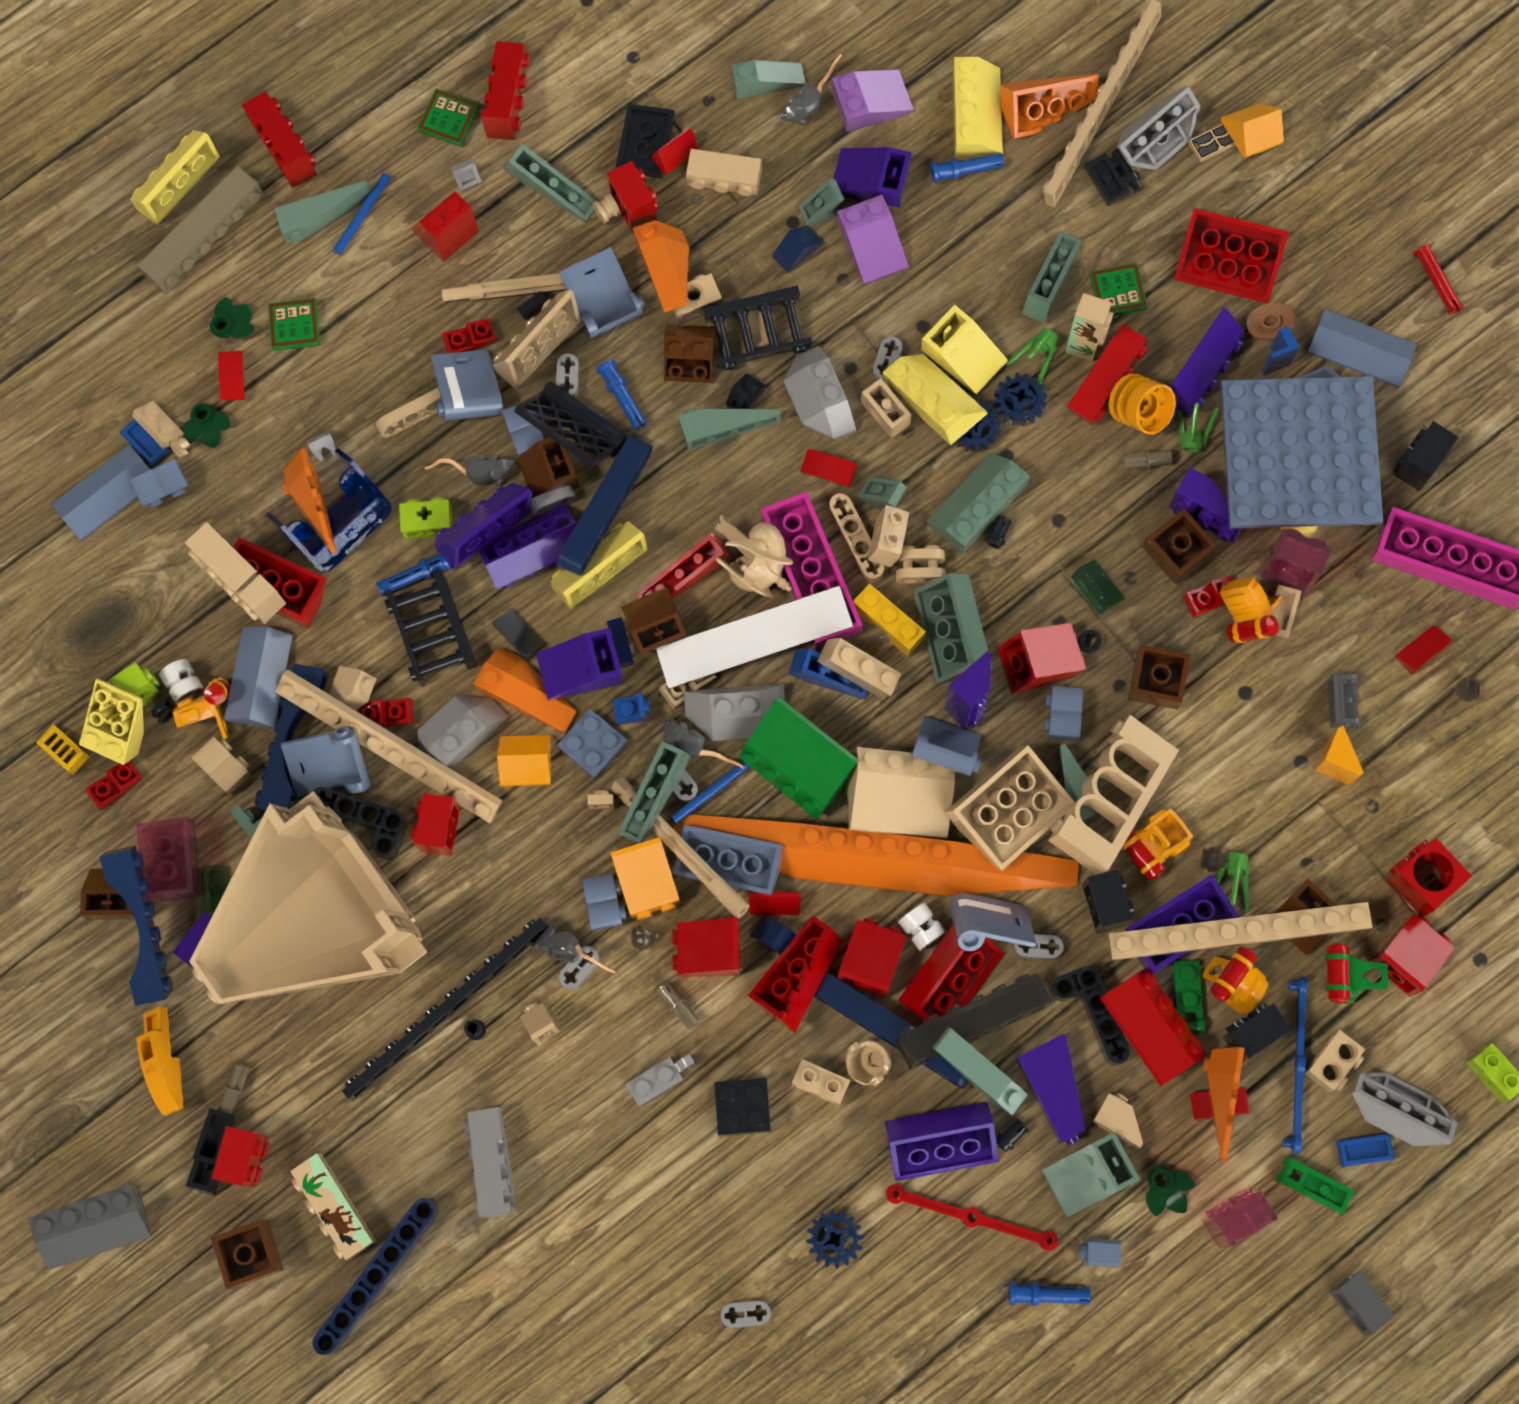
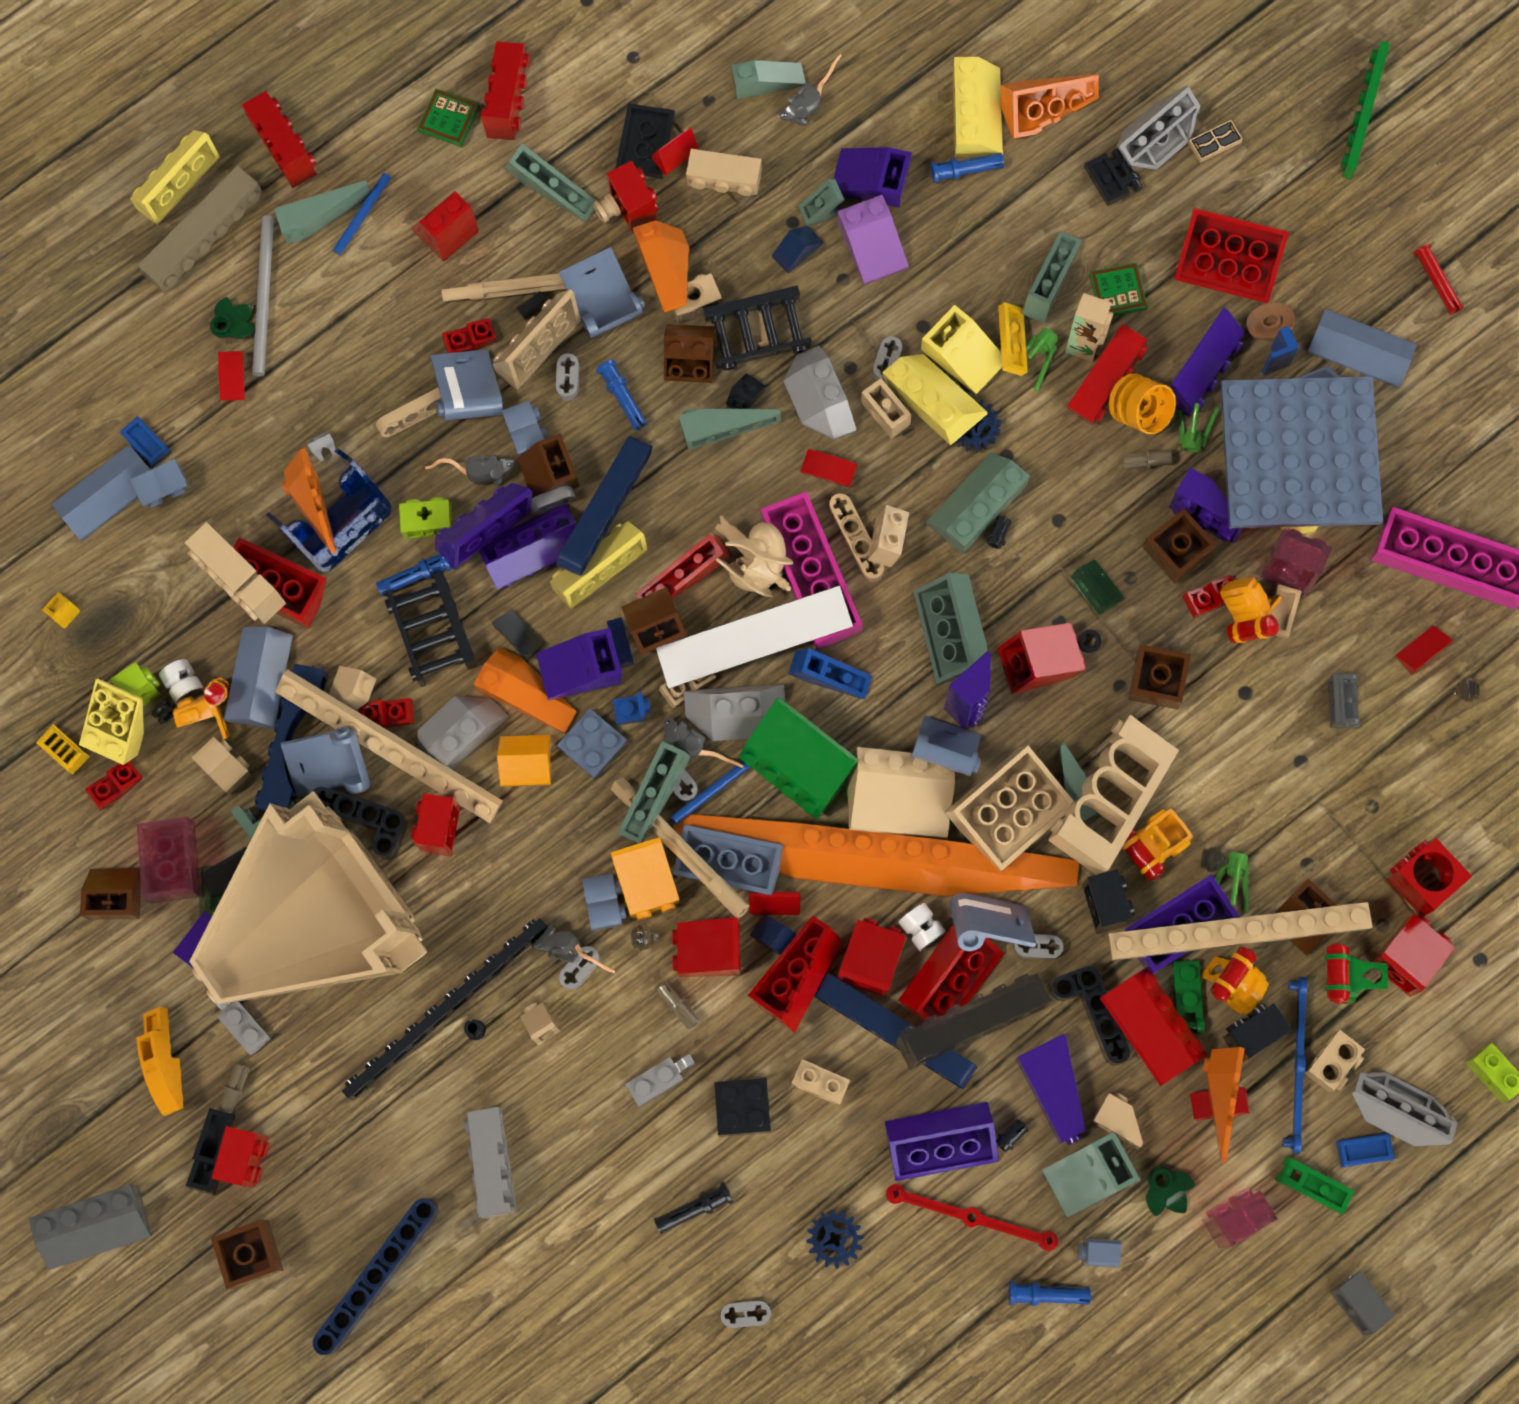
(61, 610): none -> yellow slope
(124, 874): dark blue arch -> none
(161, 428): tan plate -> none
(205, 429): dark green plate -> none
(219, 876): none -> black slope
(243, 1026): none -> light grey plate
(263, 296): none -> light grey piece
(294, 324): tile -> none
(333, 1207): brick -> none
(465, 174): light grey tile -> none
(573, 414): black fence -> none
(601, 800): tan plate -> none
(705, 1203): none -> black pin
(859, 667): tan brick -> none
(868, 1062): tan cap -> none
(870, 97): medium lavender slope -> none
(882, 492): sand green slope -> none
(900, 628): yellow arch -> none
(910, 557): tan brick -> none
(980, 1071): sand green slope -> none
(1012, 339): none -> yellow plate
(1030, 401): dark blue gear -> none
(1065, 713): sand blue brick -> none
(1105, 97): tan plate -> none
(1255, 128): light orange slope -> none
(1339, 758): light orange slope -> none
(1366, 100): none -> green plate
(1425, 455): black brick -> none

